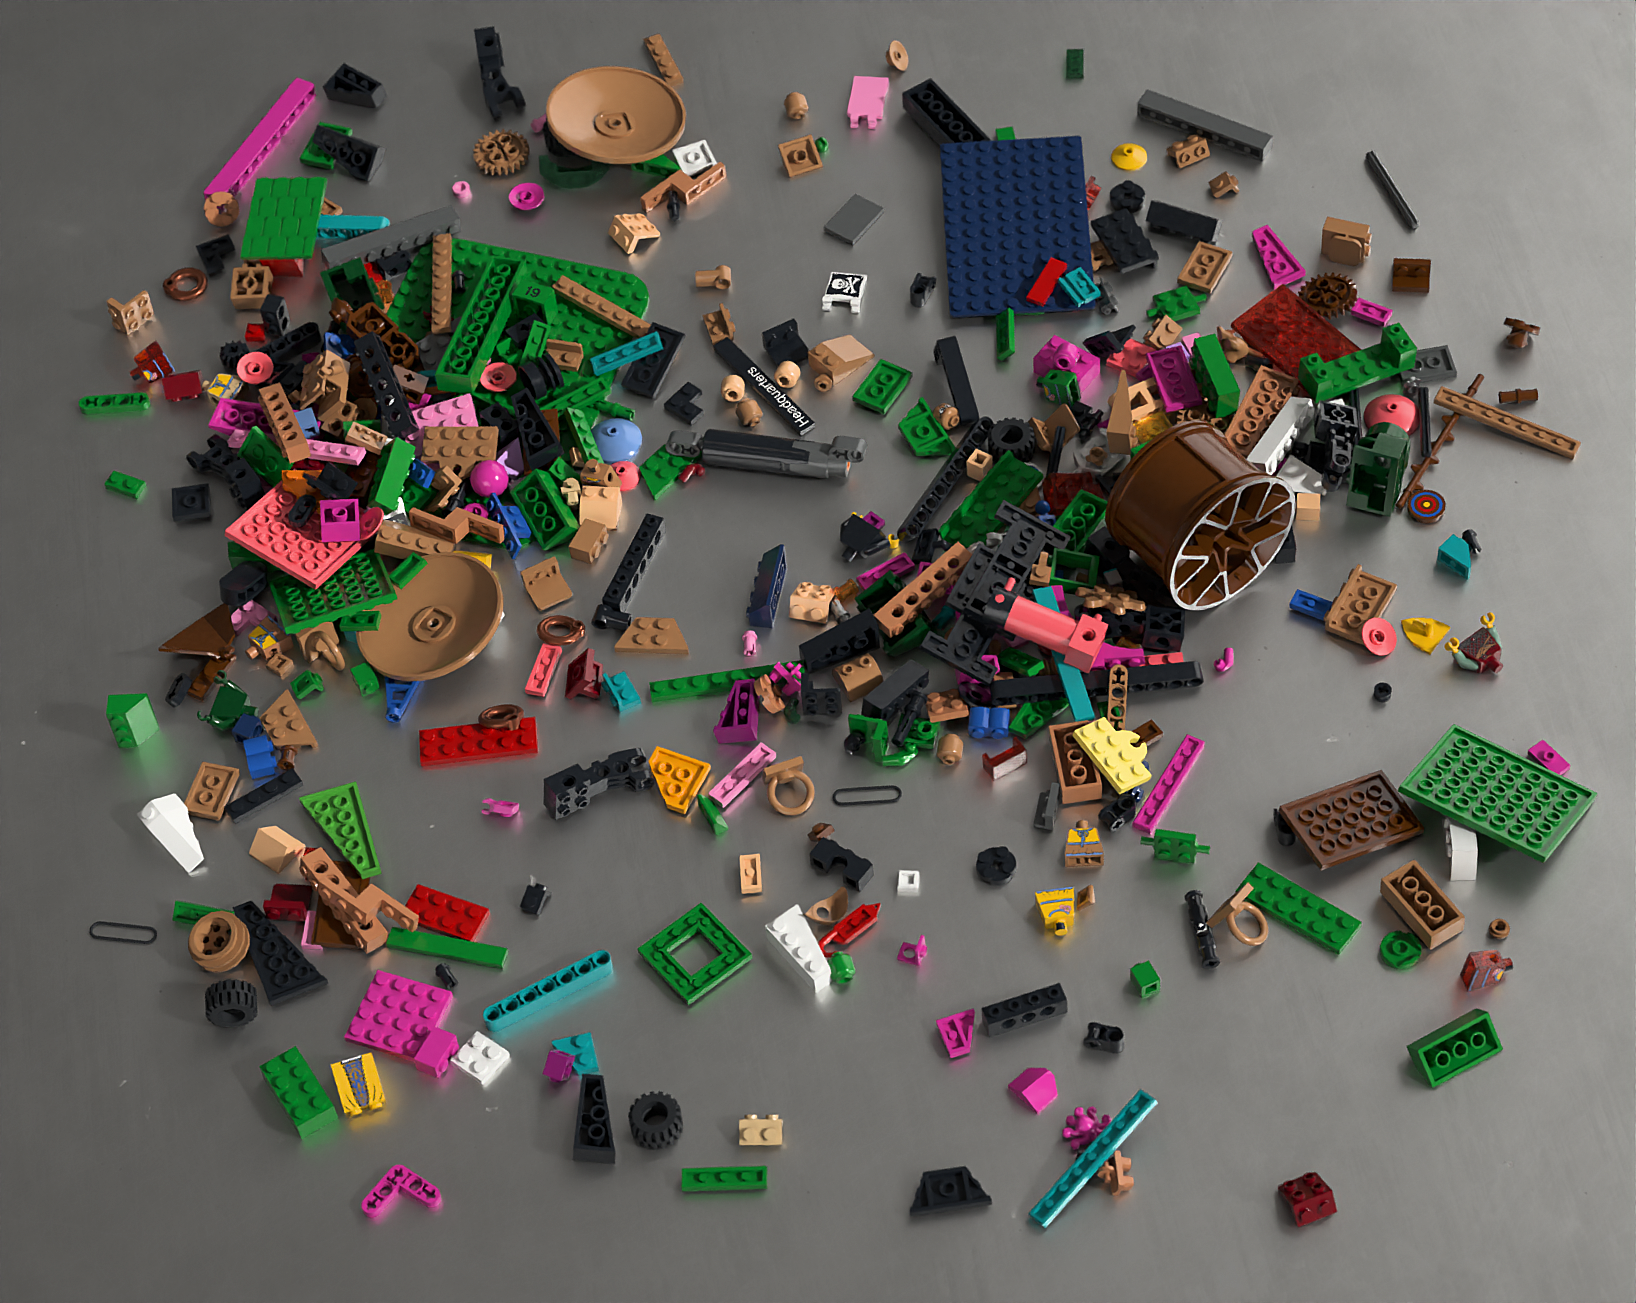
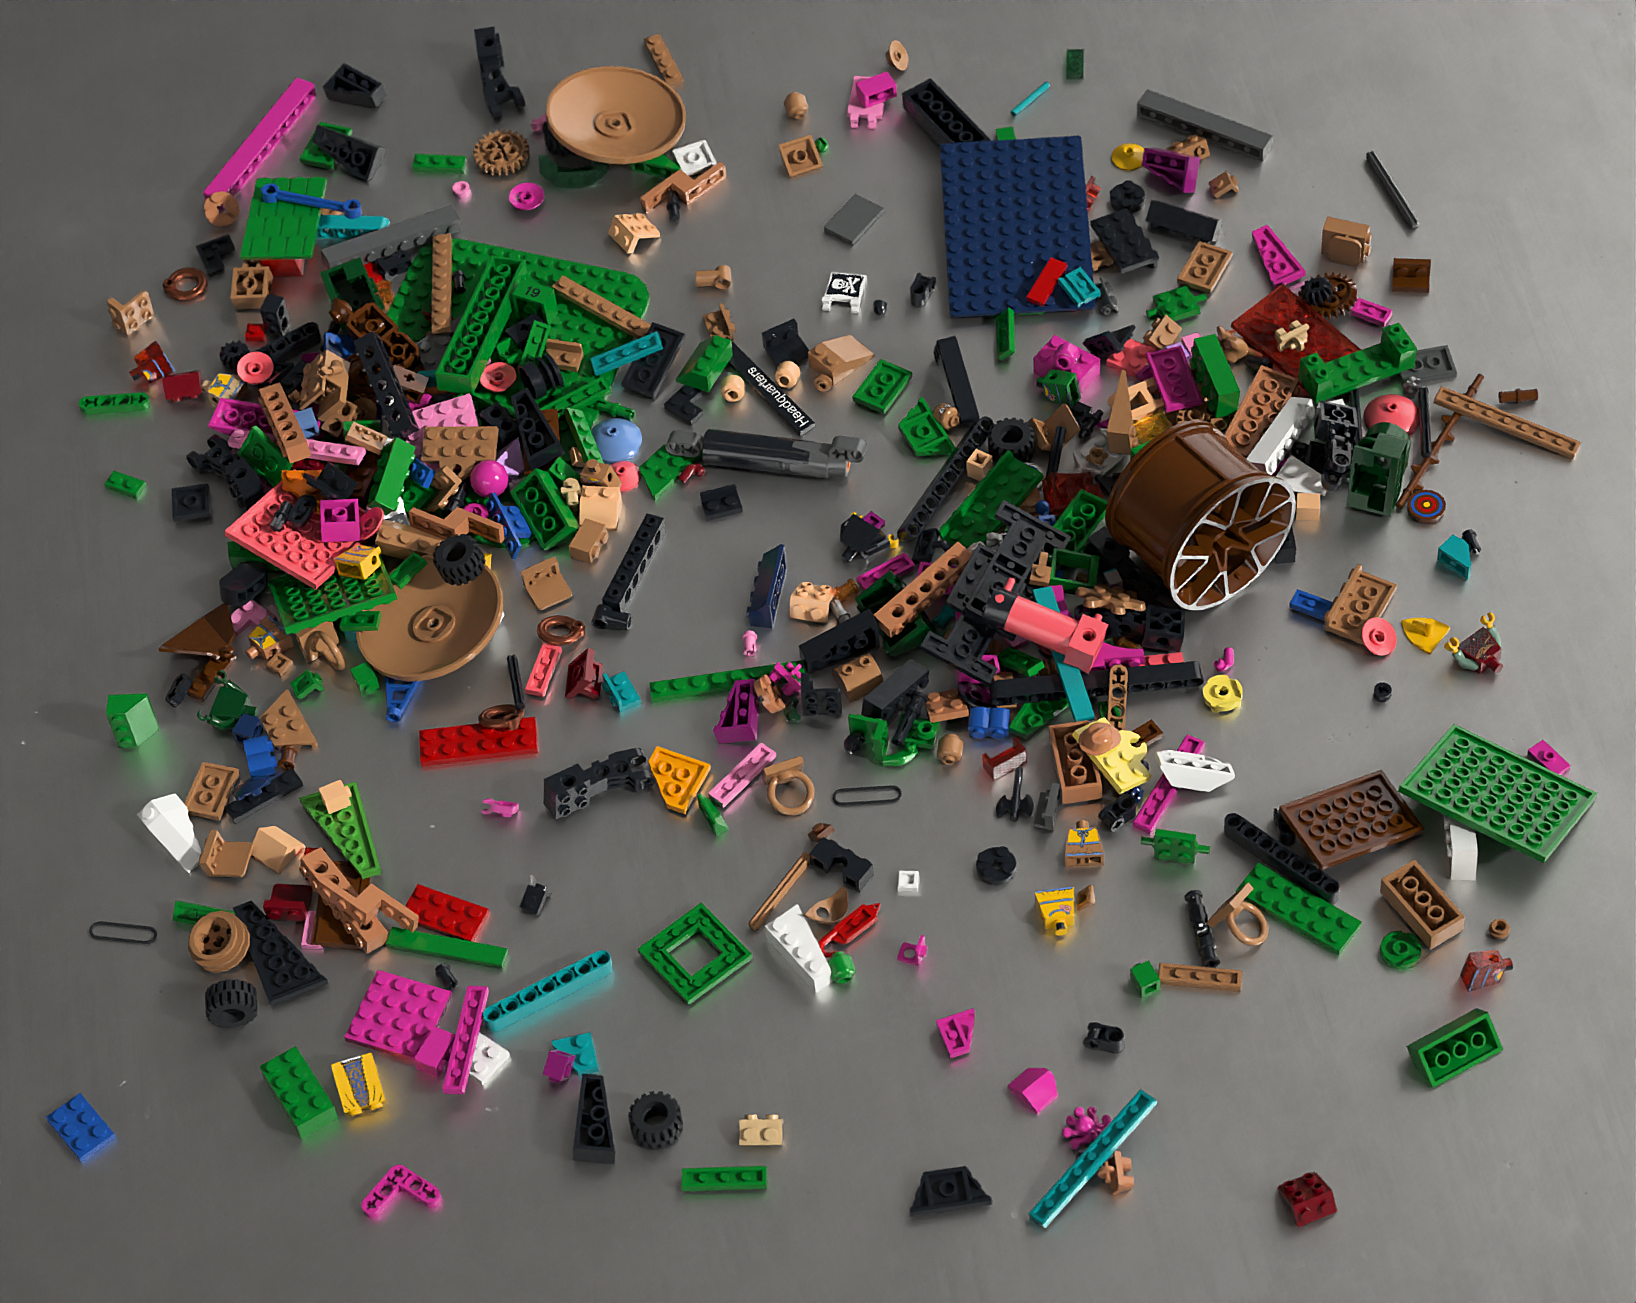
(80, 1127): none -> blue plate
(224, 857): none -> medium nougat bracket
(251, 787): none -> dark blue dish
(281, 516): none -> black axle
(335, 796): none -> light nougat brick
(345, 207): none -> blue piece
(358, 561): none -> yellow torso
(439, 163): none -> green plate
(459, 559): none -> black tyre
(465, 1040): none -> dark pink plate
(516, 682): none -> black axle
(652, 636): medium nougat wing -> none
(706, 363): none -> green slope
(720, 502): none -> black bracket
(748, 412): medium nougat head -> none
(750, 873): light nougat plate -> none
(779, 892): none -> medium nougat axle
(876, 89): none -> dark pink brick
(879, 307): none -> black hinge
(1016, 804): none -> black piece
(1024, 1010): black brick -> none
(1030, 98): none -> teal bar
(1099, 739): none -> nougat piece
(1174, 167): none -> magenta wedge
(1194, 770): none -> white wedge
(1200, 977): none -> medium nougat tile
(1218, 702): none -> light yellow plate
(1277, 850): none -> black beam
(1292, 339): none -> tan hips
(1316, 291): none -> black gear
(1520, 332): reddish brown plate -> none

